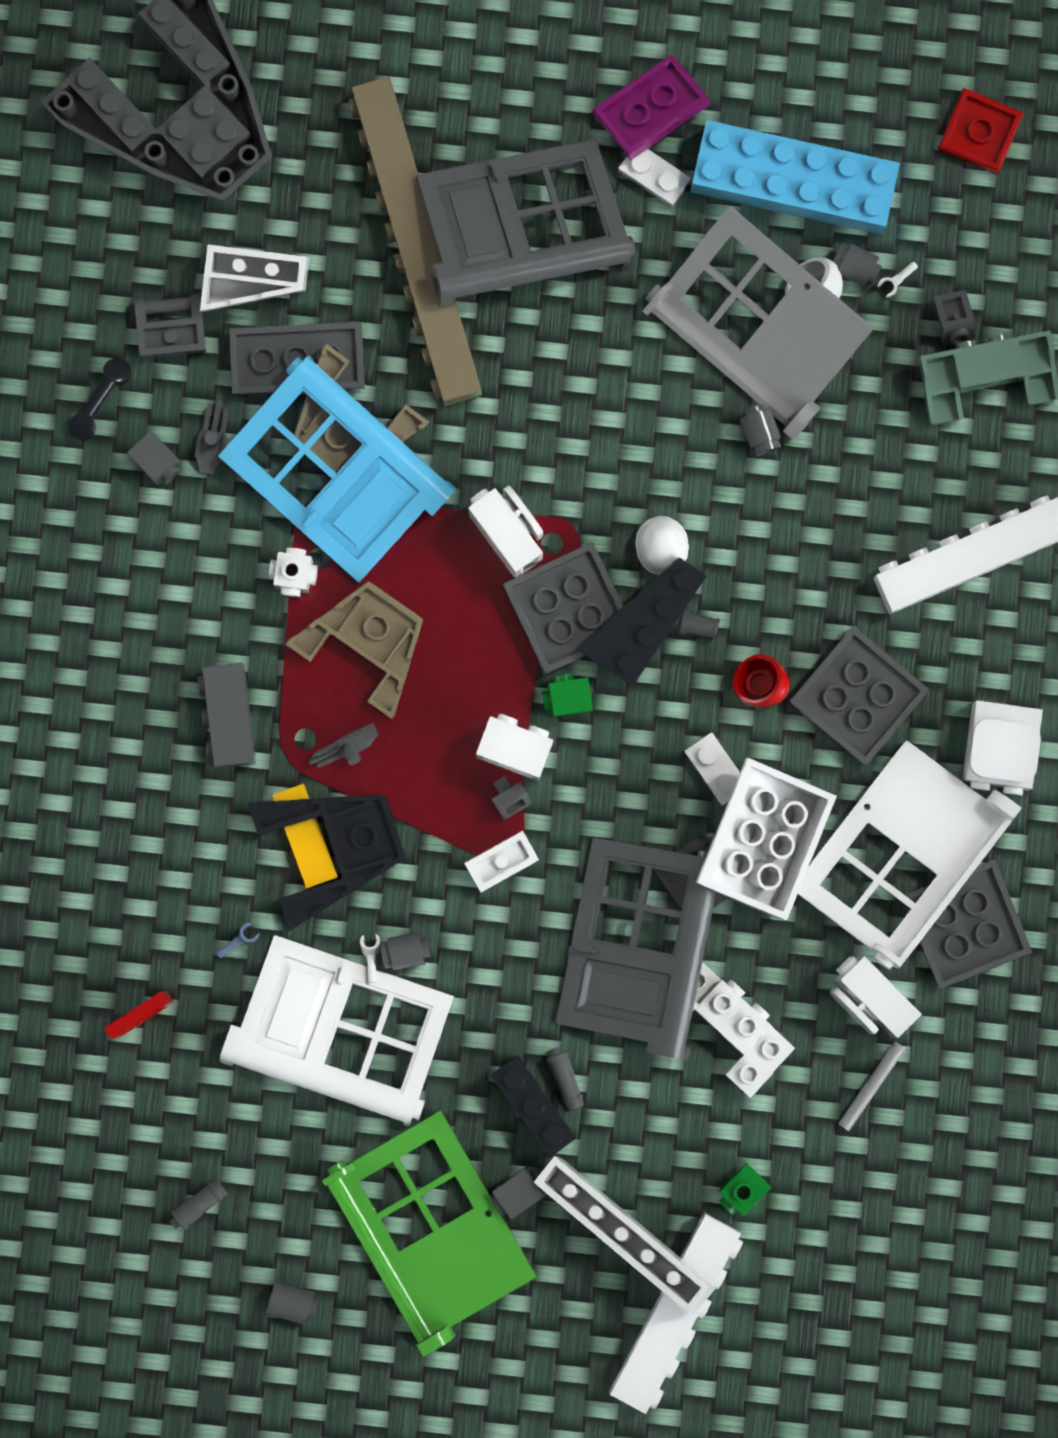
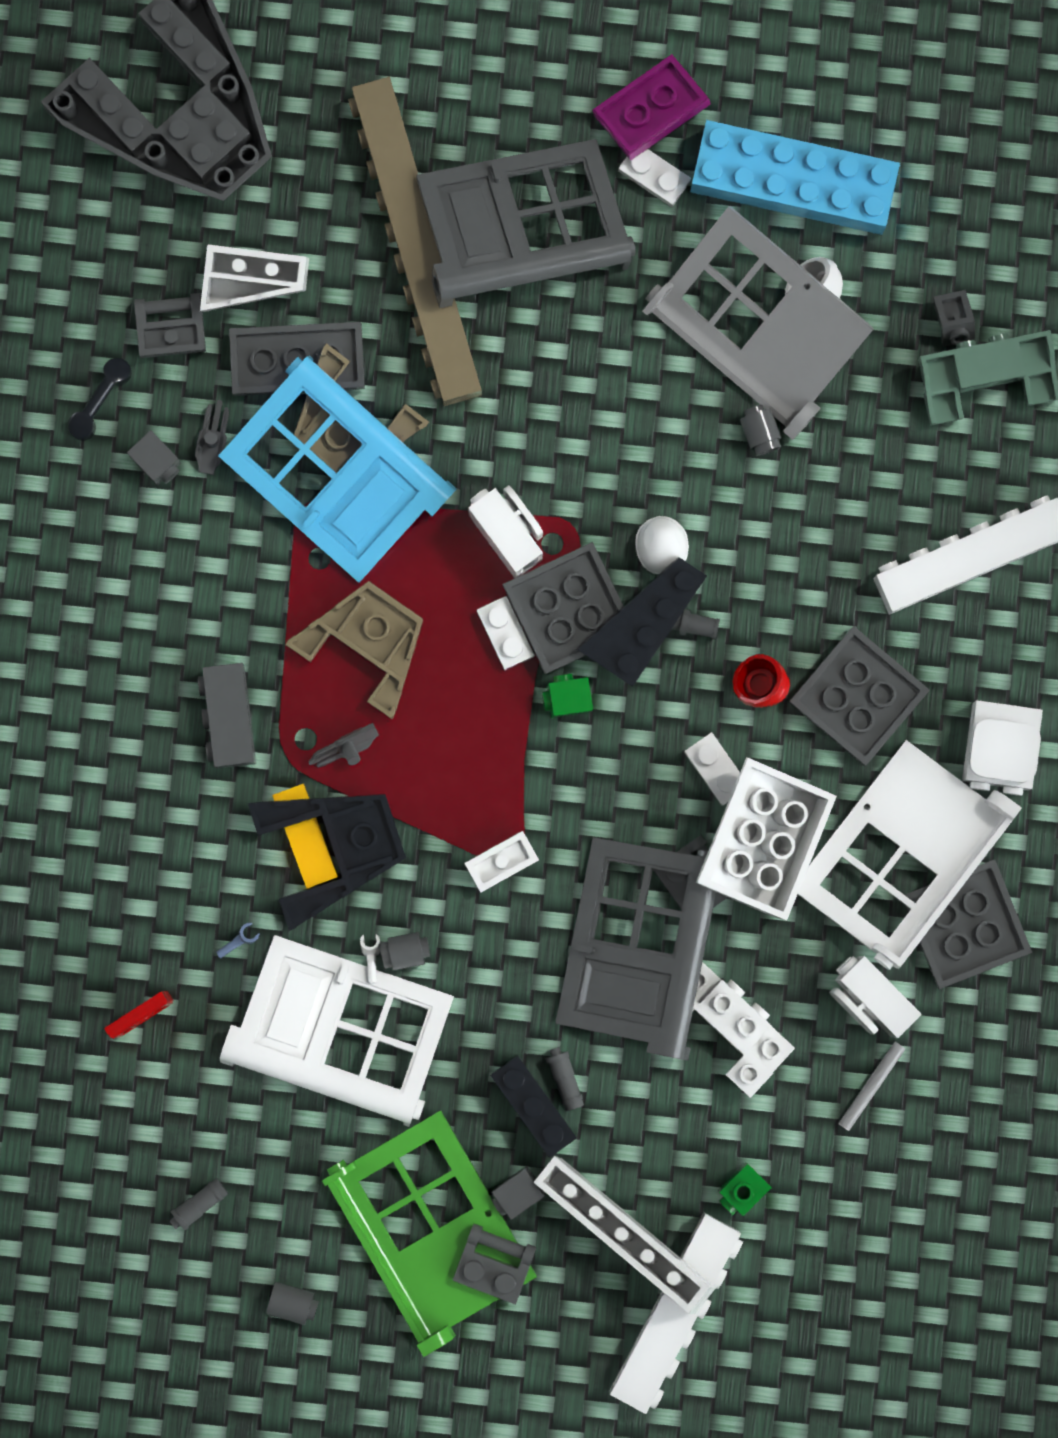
(293, 584): white brick -> none
(491, 1274): none -> dark grey plate
(505, 633): none -> white plate
(510, 799): dark grey tile -> none
(515, 747): white brick -> none
(857, 264): dark grey brick -> none
(898, 278): white hand -> none
(980, 131): red tile -> none

